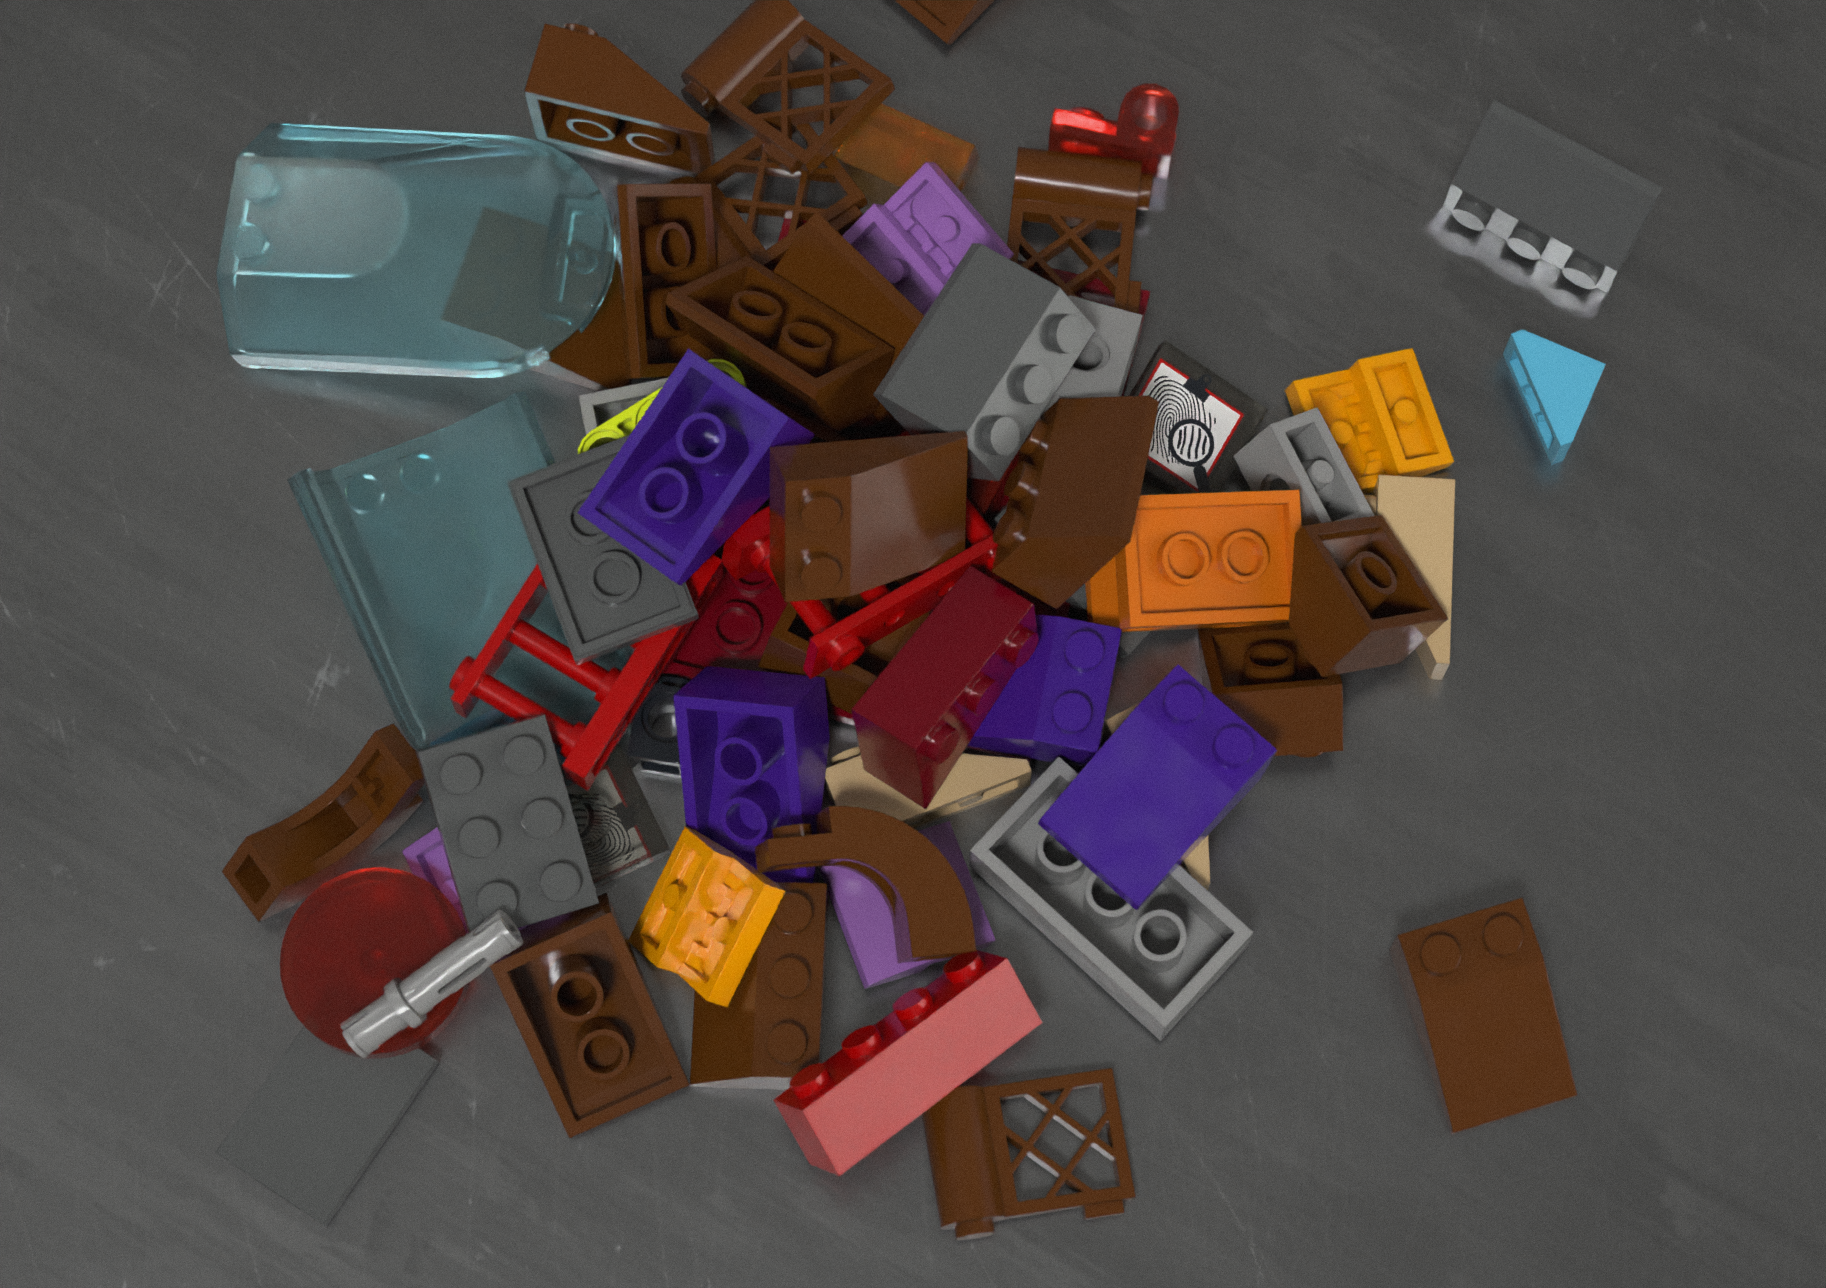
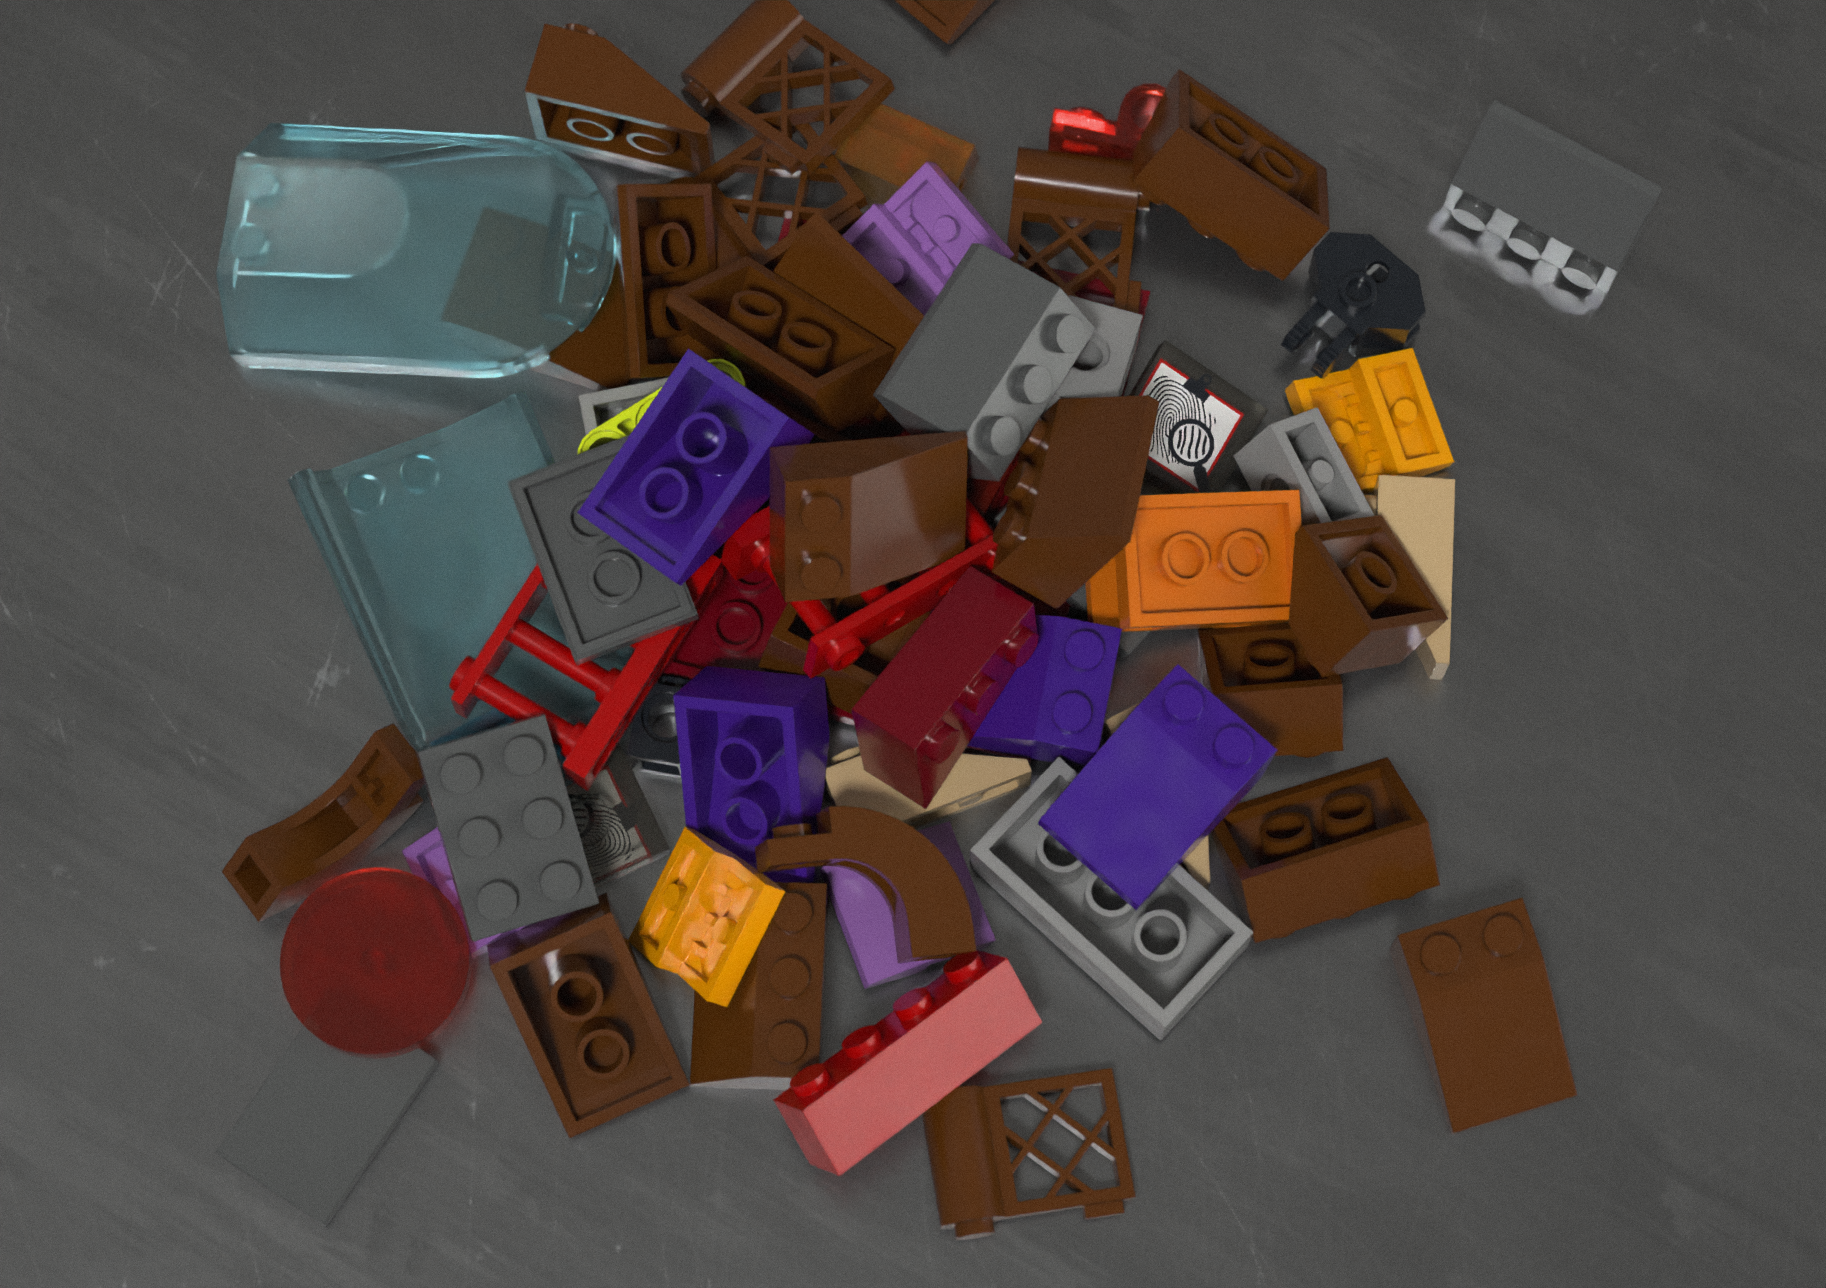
(447, 972): light grey pin -> none
(1232, 178): none -> reddish brown slope
(1325, 850): none -> reddish brown slope
(1358, 300): none -> black hinge
(1553, 386): medium azure slope -> none

